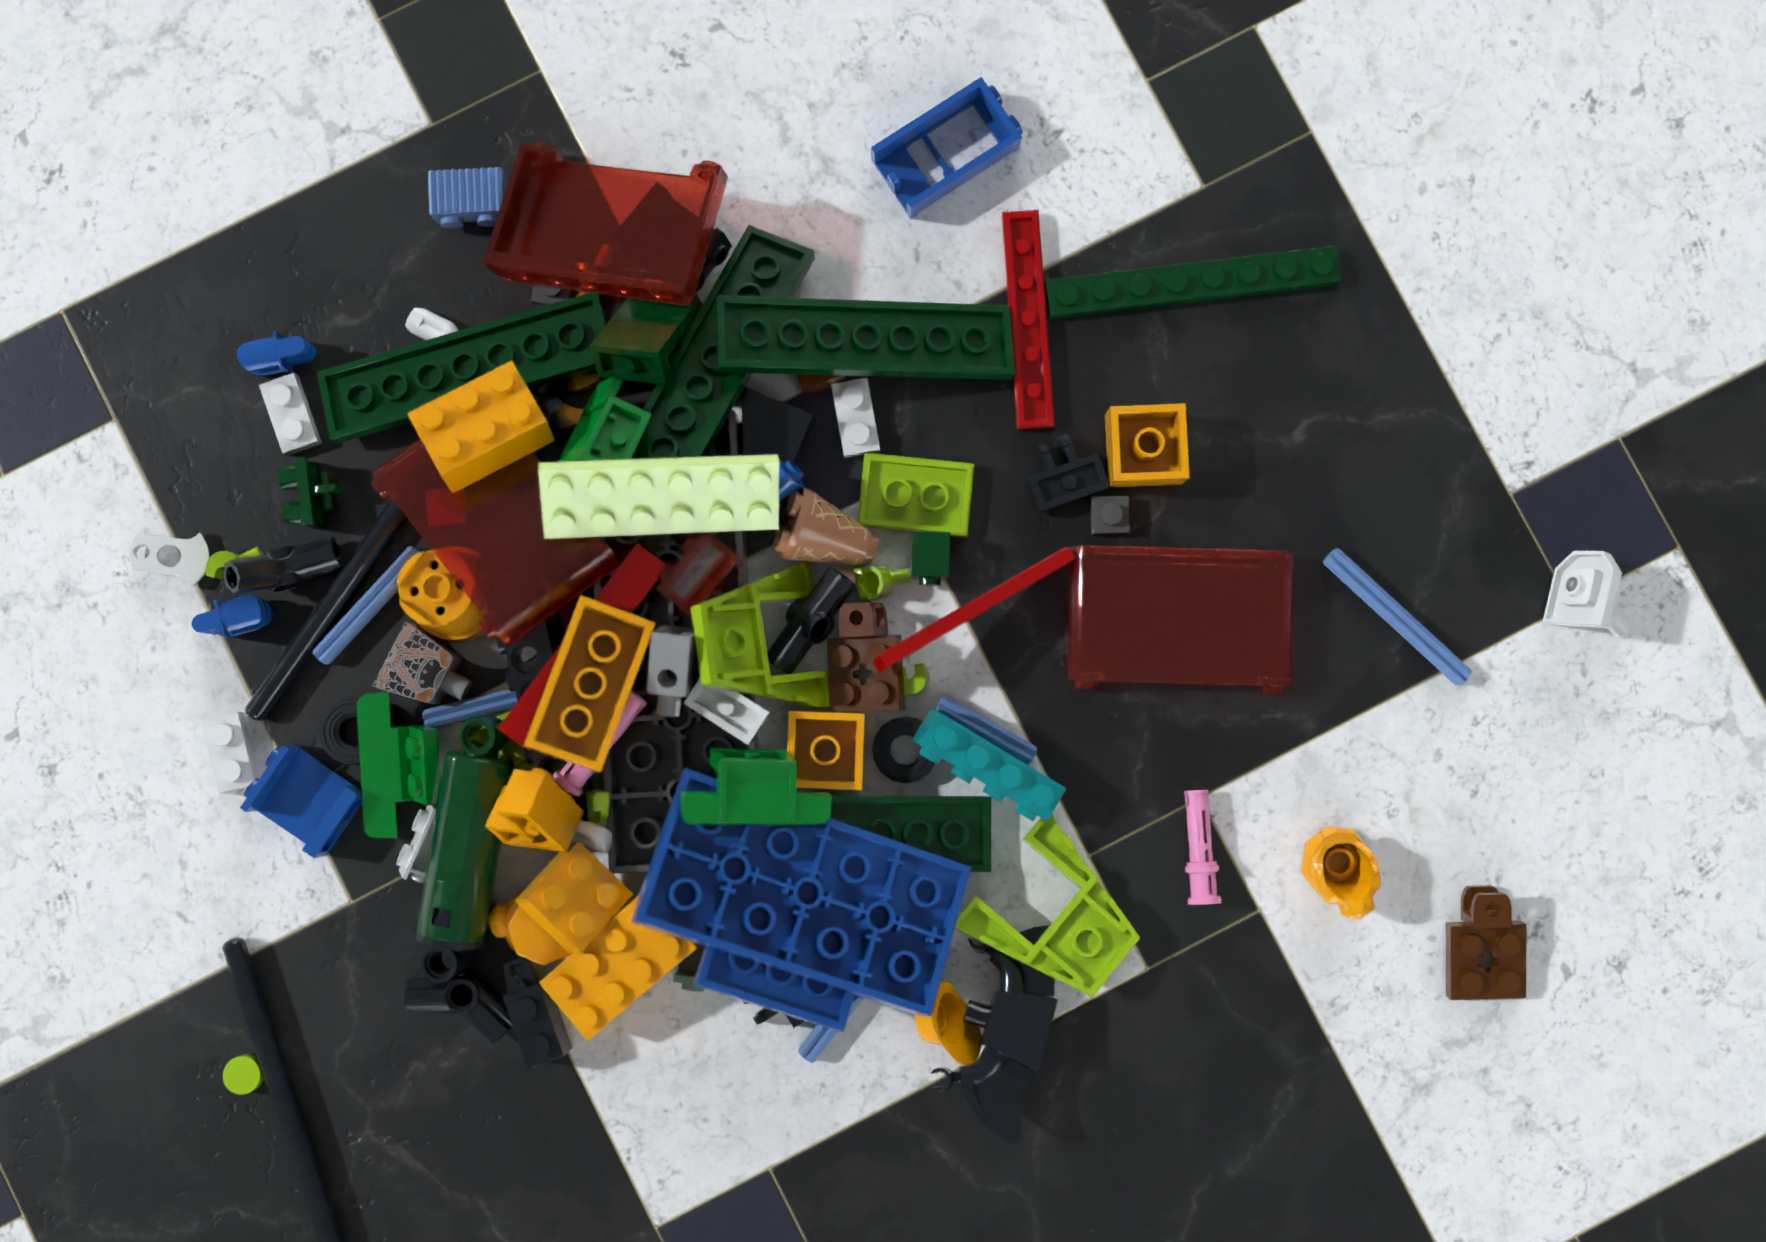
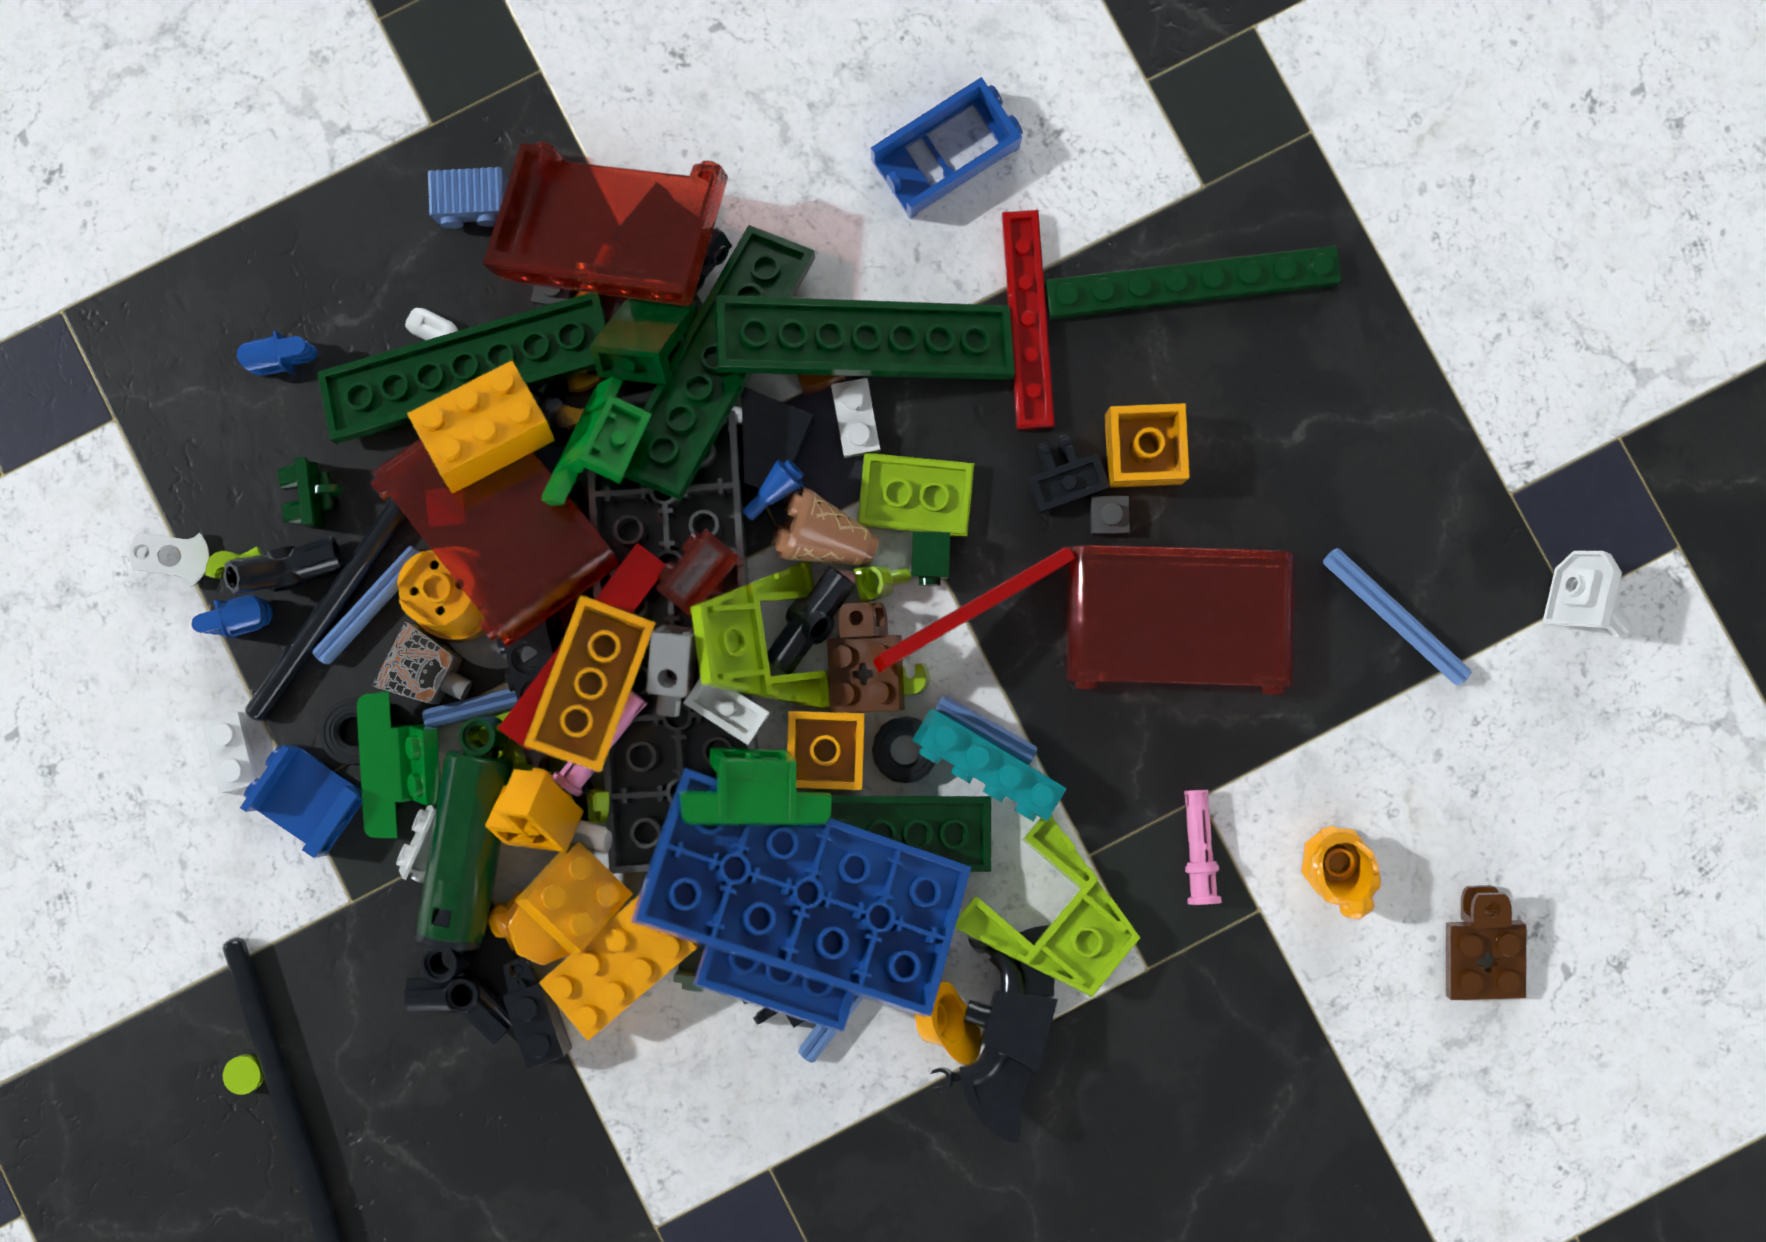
(290, 414): white plate -> none
(659, 496): yellowish green plate -> none

